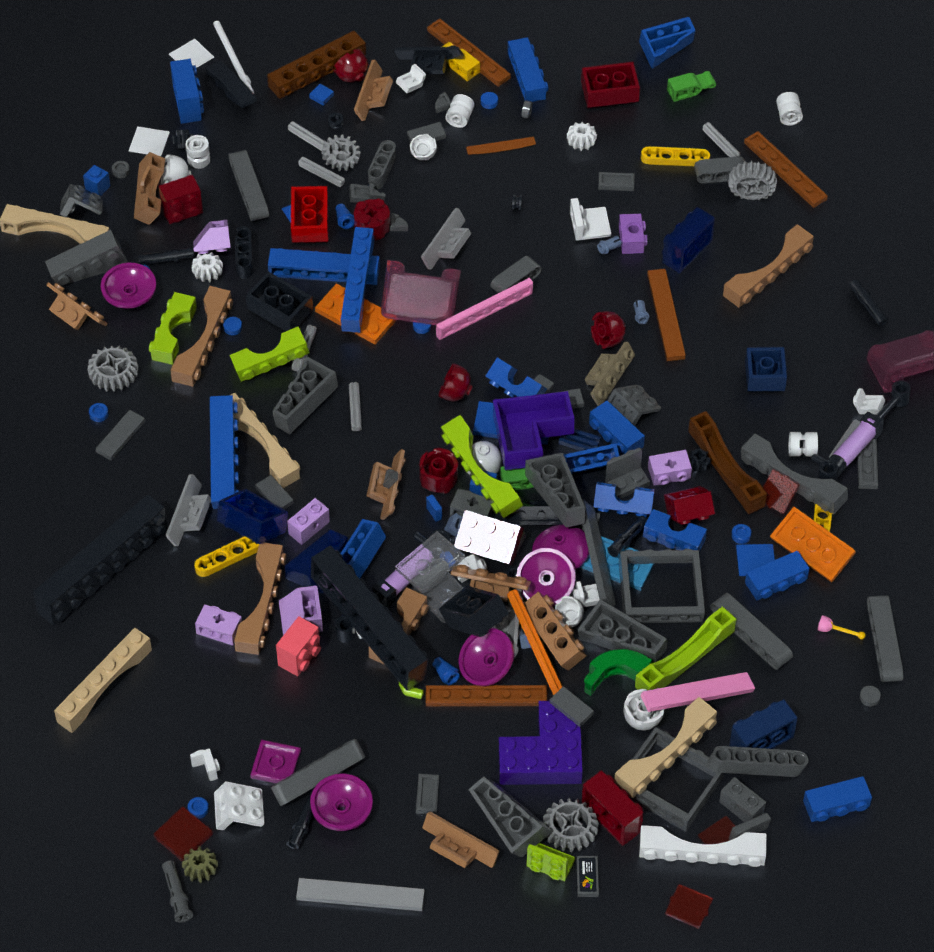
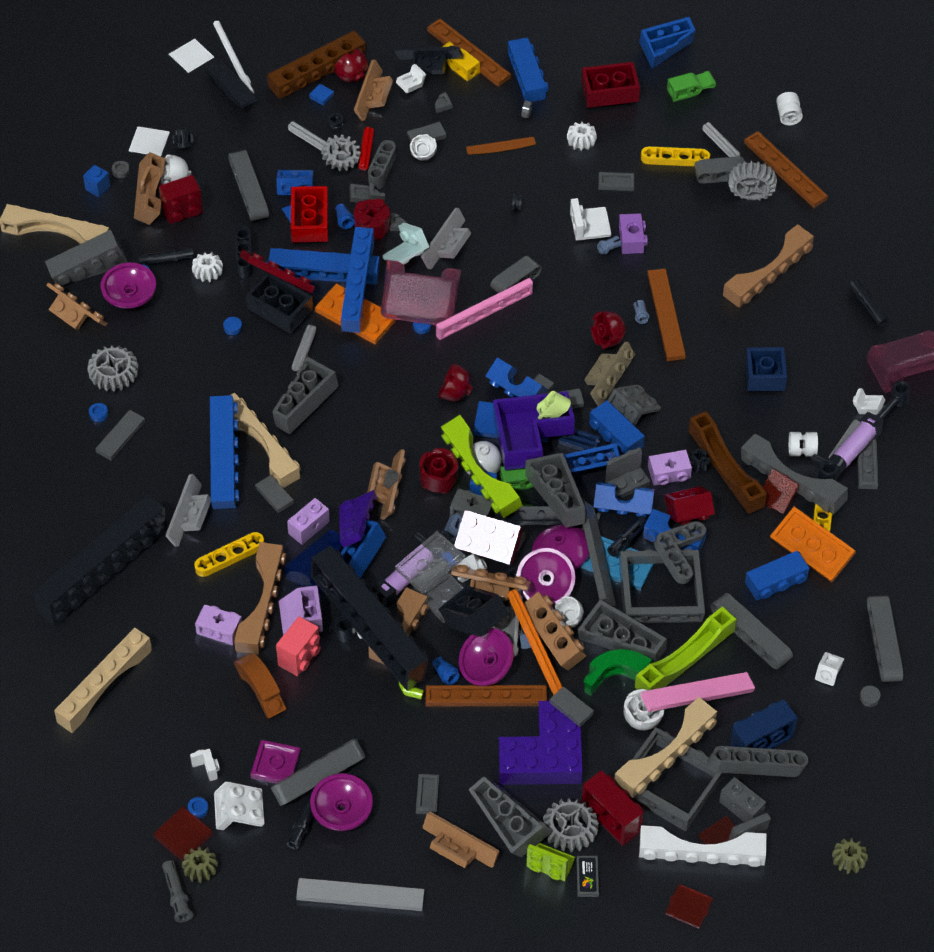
(77, 195): dark grey bracket -> none
(179, 310): lime arch -> none
(186, 90): blue brick -> none
(189, 364): medium nougat arch -> none
(197, 151): white wheel -> none
(213, 237): lavender slope -> none
(252, 516): clear blue brick -> none
(261, 681): none -> dark orange arch
(273, 268): none -> dark red wing
(289, 348): lime arch -> none
(293, 178): none -> blue bracket
(321, 171): light grey axle -> none
(353, 517): none -> dark purple wing
(355, 406): light grey axle -> none
(366, 148): none -> red axle
(413, 244): none -> light aqua bracket
(434, 507): blue tile -> none
(460, 110): white wheel -> none
(489, 100): blue tile -> none
(553, 406): none -> yellowish green piece
(586, 595): white bracket -> none
(673, 546): none -> dark grey beam
(688, 239): clear blue brick -> none
(741, 533): blue tile -> none
(753, 556): blue sticker -> none
(826, 625): hinge -> none
(829, 668): none -> white bracket
(837, 799): blue brick -> none
(846, 862): none -> olive gear

